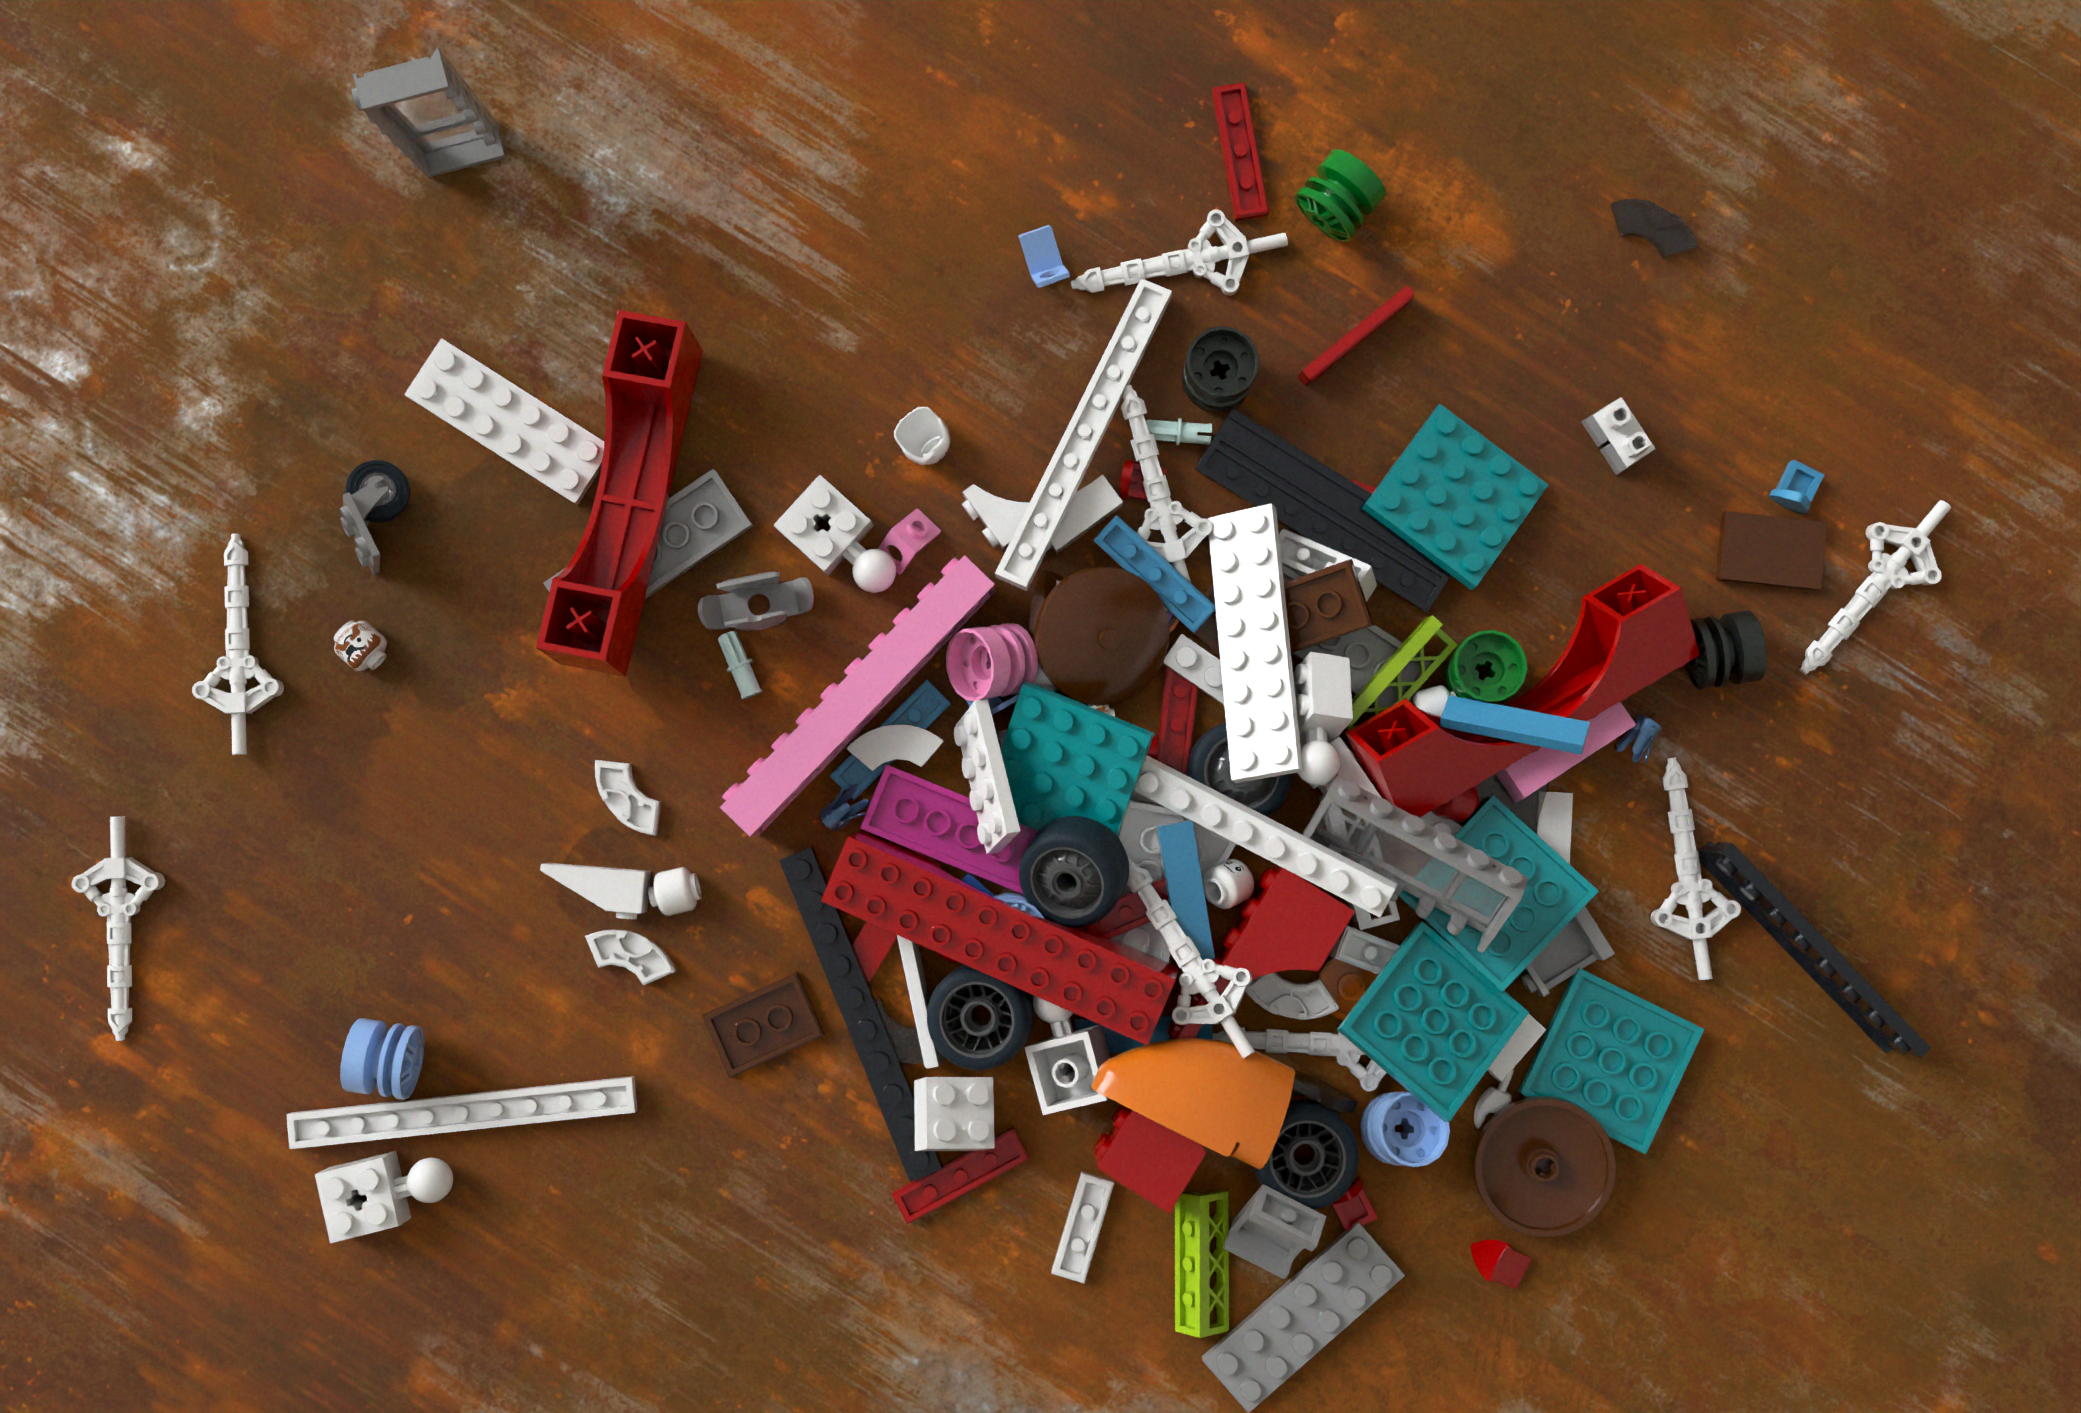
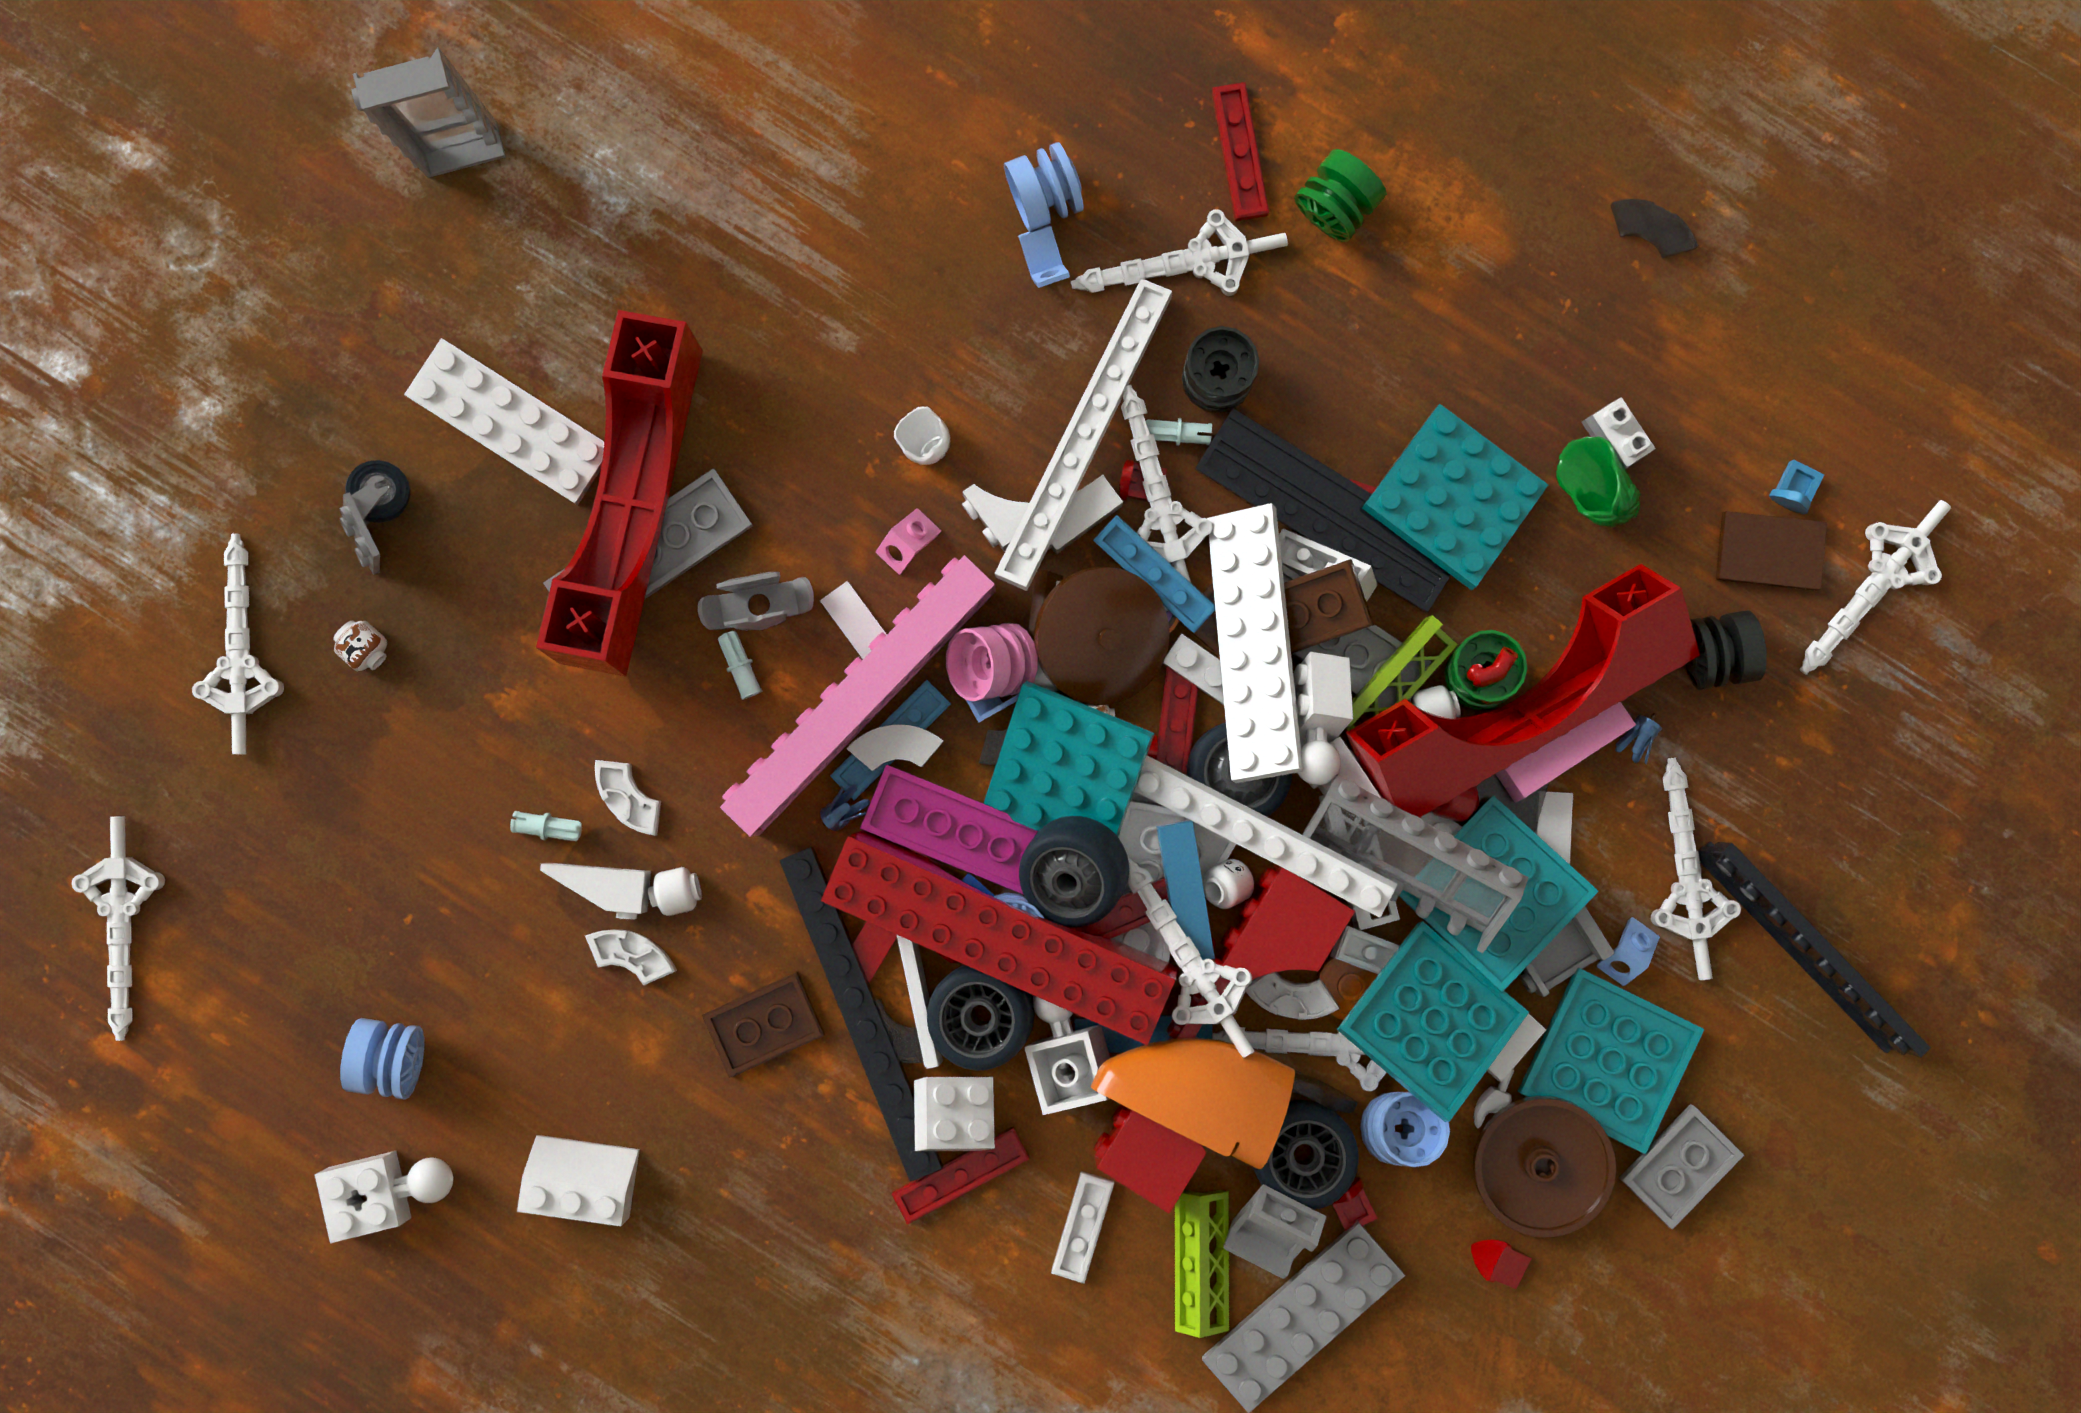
(461, 1112): white plate -> none
(545, 826): none -> light aqua axle
(579, 1180): none -> white slope
(852, 617): none -> white tile
(871, 568): white brick -> none
(987, 777): white plate -> none
(1044, 186): none -> light blue wheel
(1356, 336): red tile -> none
(1496, 672): none -> red arm
(1515, 724): dark azure tile -> none
(1598, 482): none -> green hair
(1634, 949): none -> light blue bracket
(1681, 1166): none -> light grey plate

